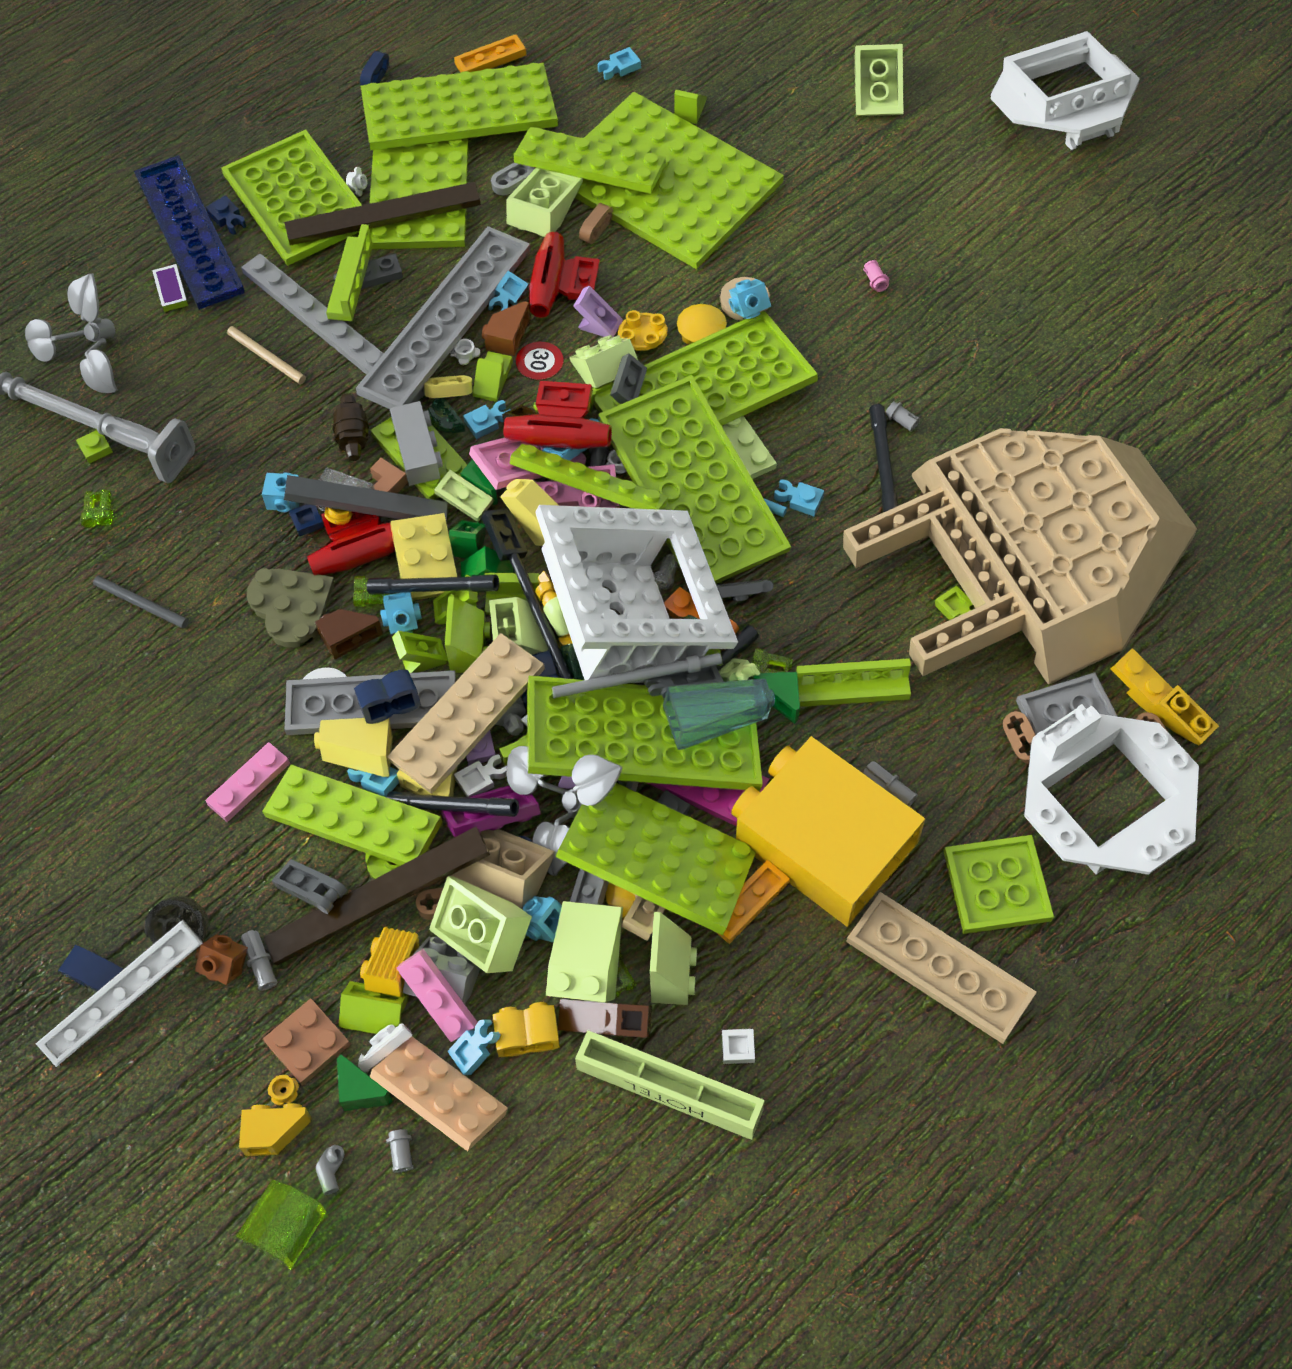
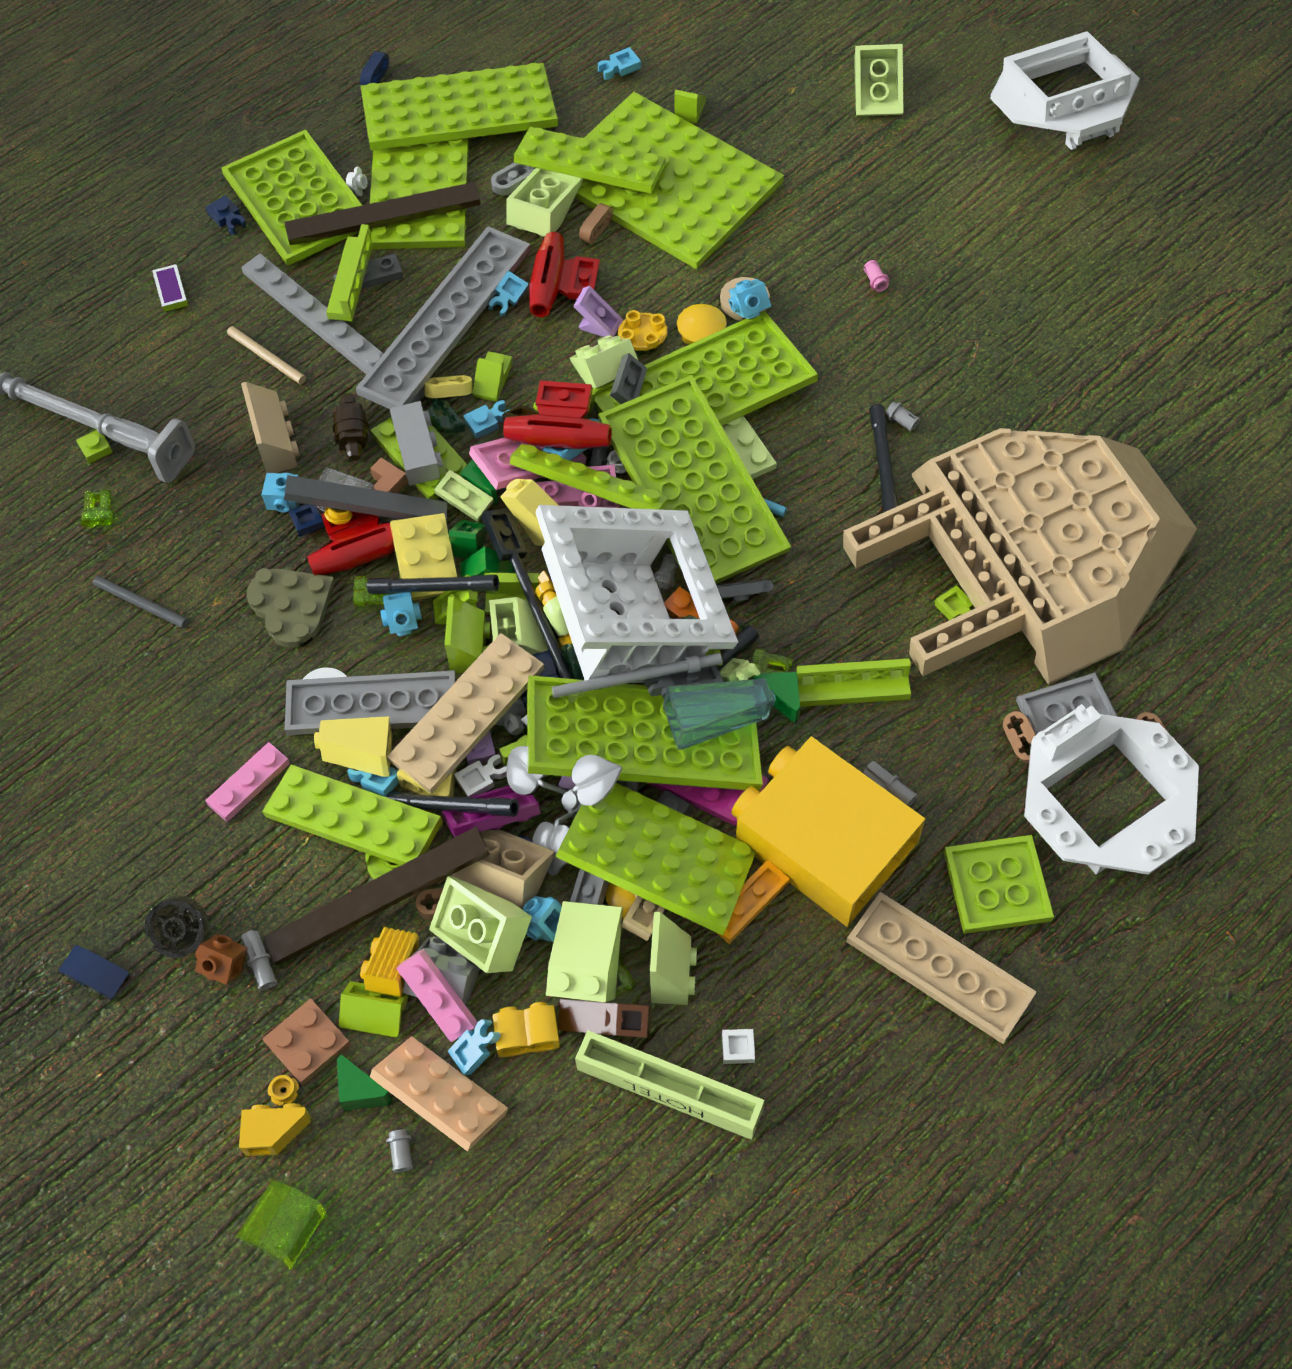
(83, 300): light grey plant -> none
(119, 993): white tile -> none
(189, 232): clear blue plate -> none
(270, 428): none -> tan slope
(309, 885): dark grey plate -> none
(327, 1167): light grey arm -> none
(347, 630): reddish brown slope -> none
(384, 1044): white plate -> none
(387, 696): dark blue brick -> none
(419, 651): lime slope -> none
(466, 346): white plate -> none
(491, 55): light orange plate -> none
(507, 329): dark orange slope -> none
(539, 360): sticker -> none
(802, 499): medium azure plate -> none
(1170, 704): yellow slope -> none

